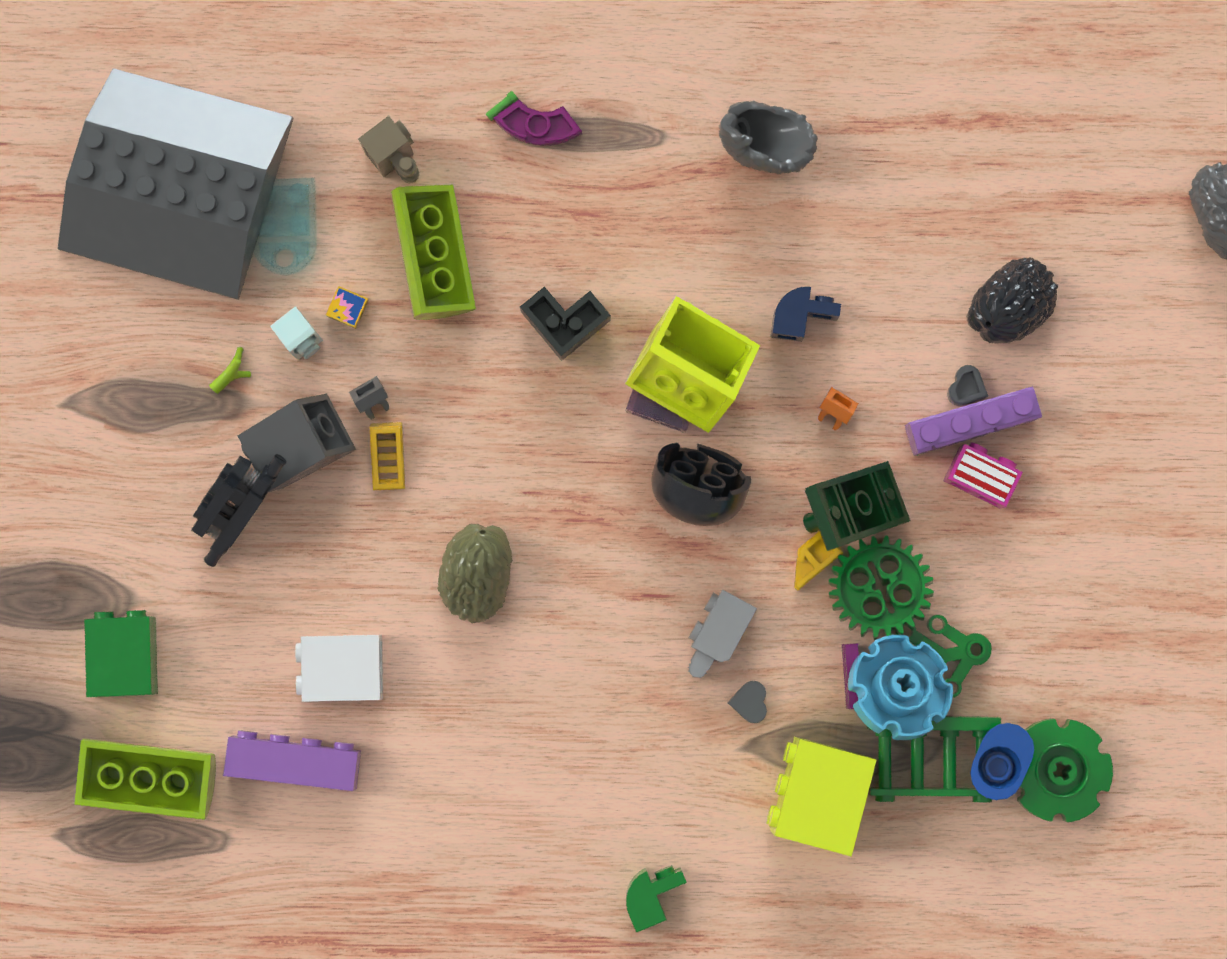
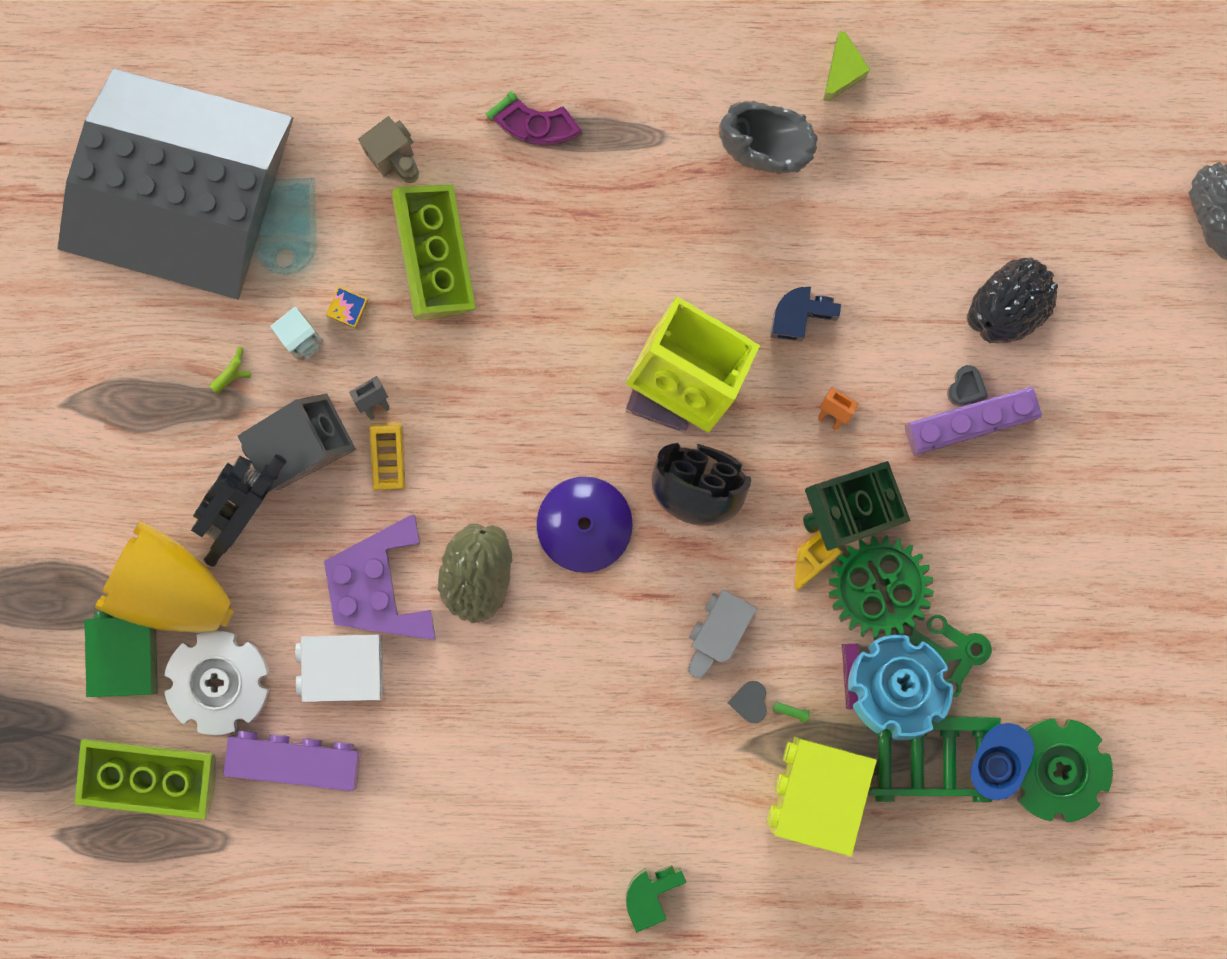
(164, 586): none -> yellow cylinder
(199, 701): none -> white piece
(363, 585): none -> medium lavender wing
(565, 329): pearl dark grey brick -> none
(589, 548): none -> dark purple dish
(791, 711): none -> bright green piece
(846, 67): none -> lime slope
(983, 475): brick -> none

